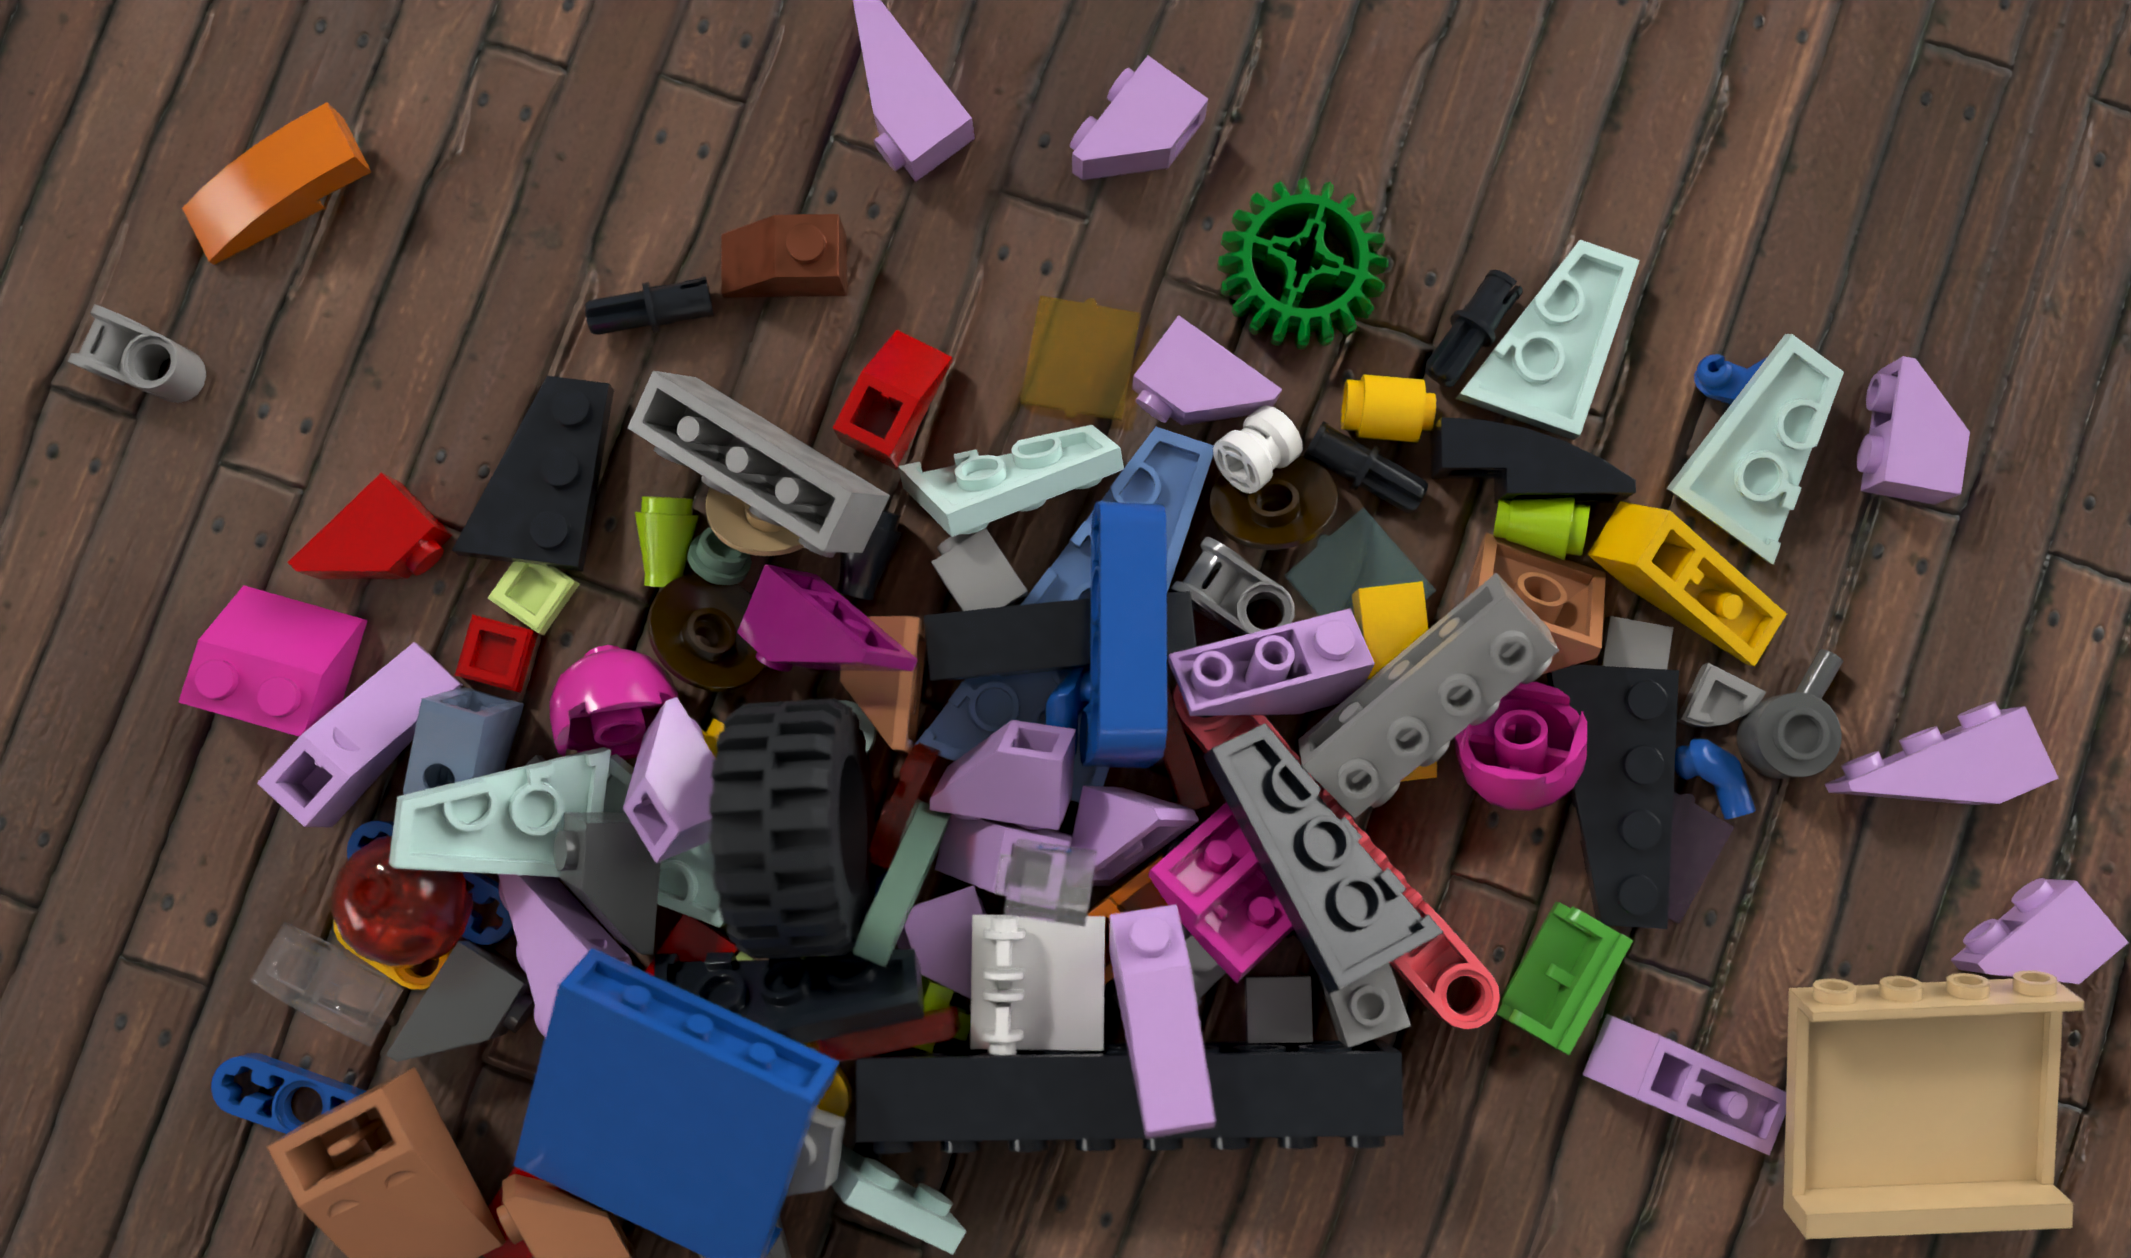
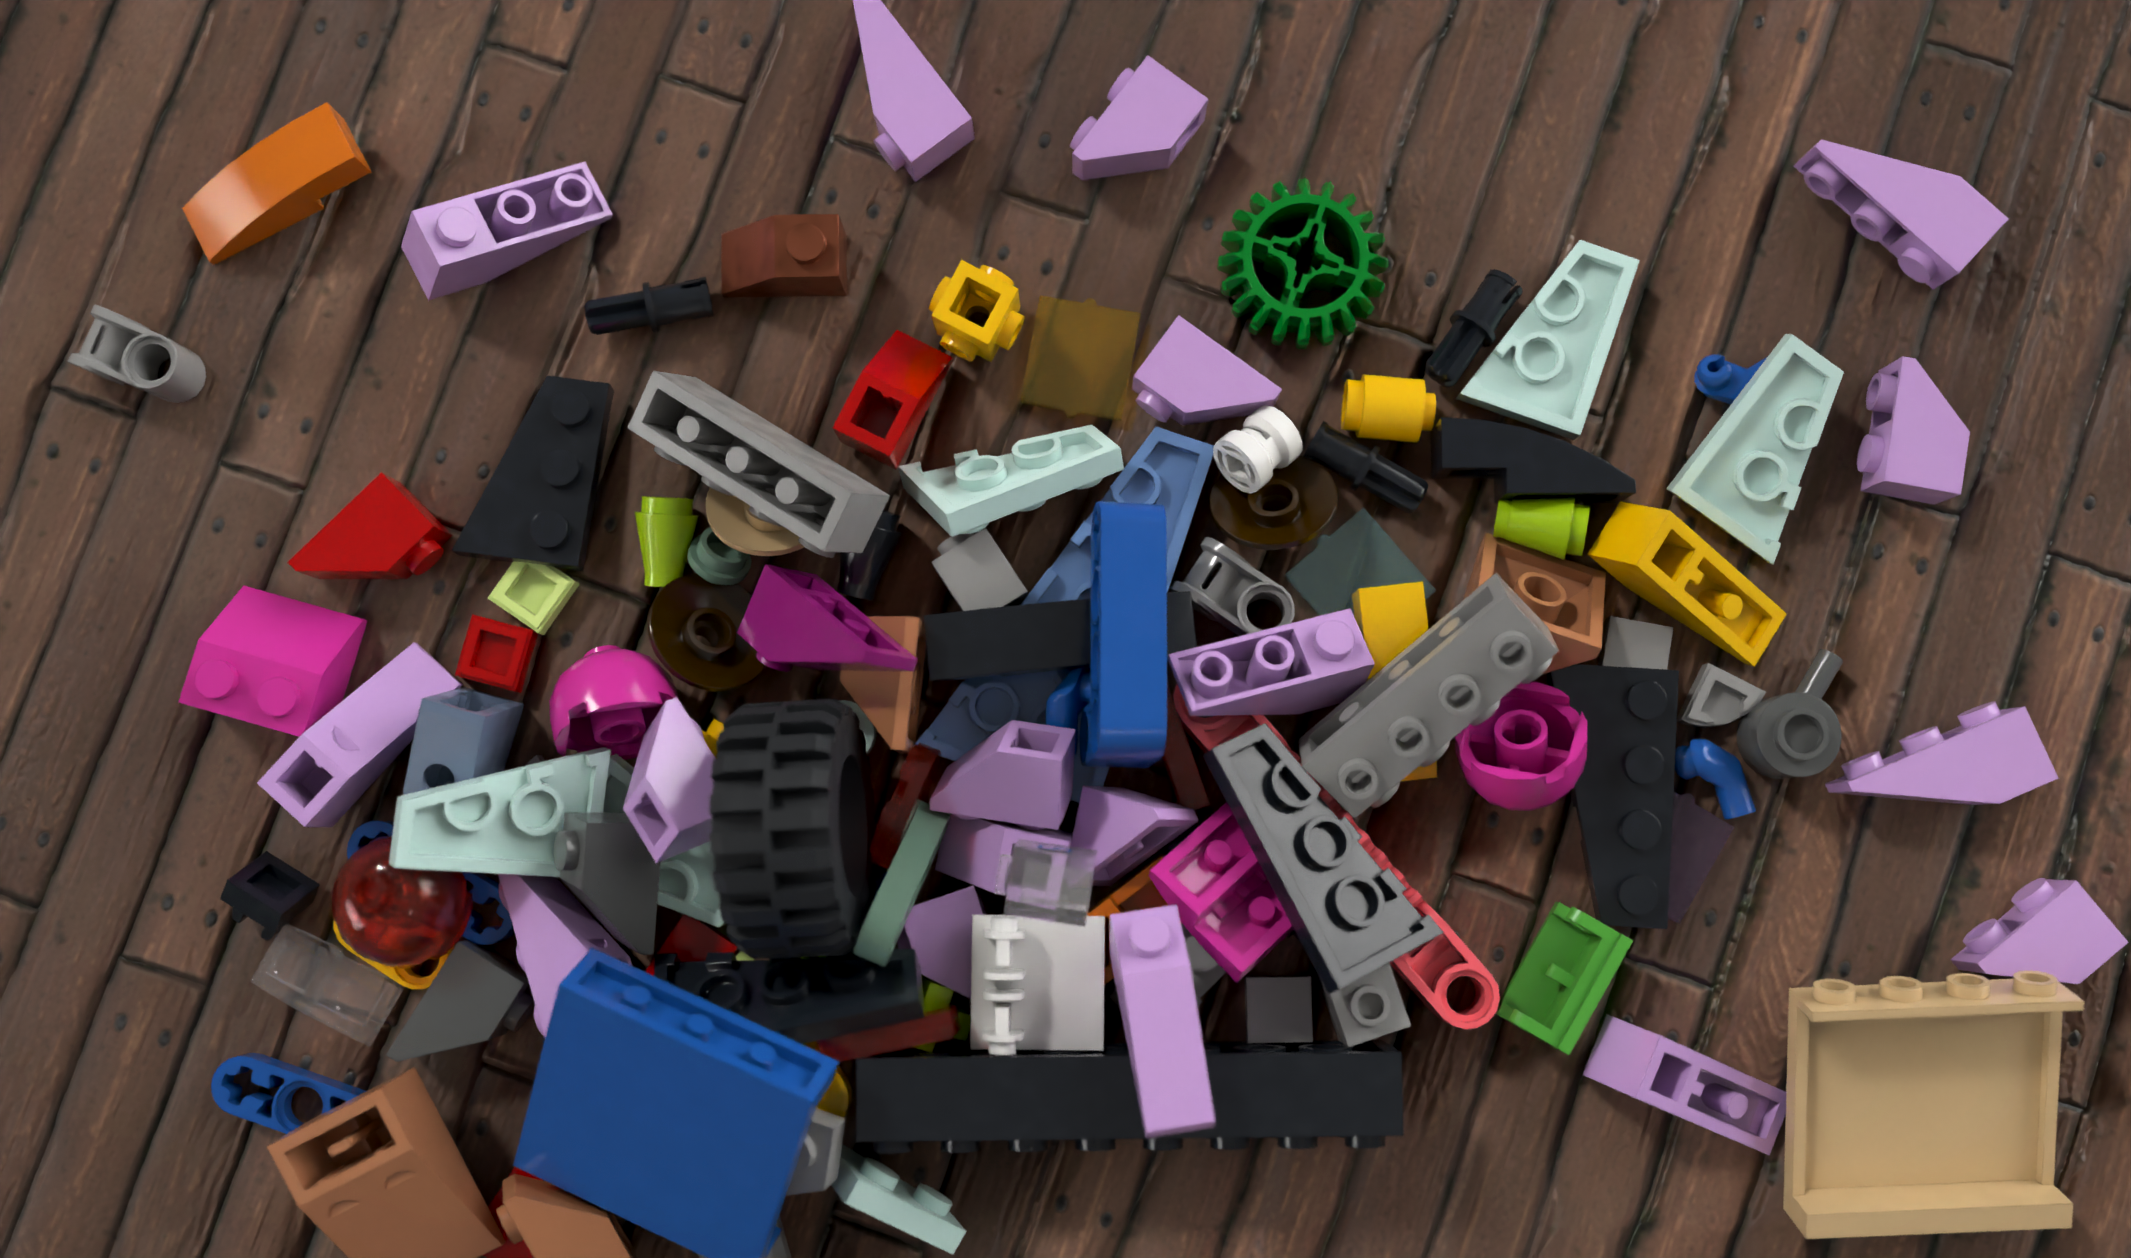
(269, 893): none -> black tile
(500, 228): none -> lavender slope
(970, 292): none -> yellow brick
(1915, 212): none -> lavender slope

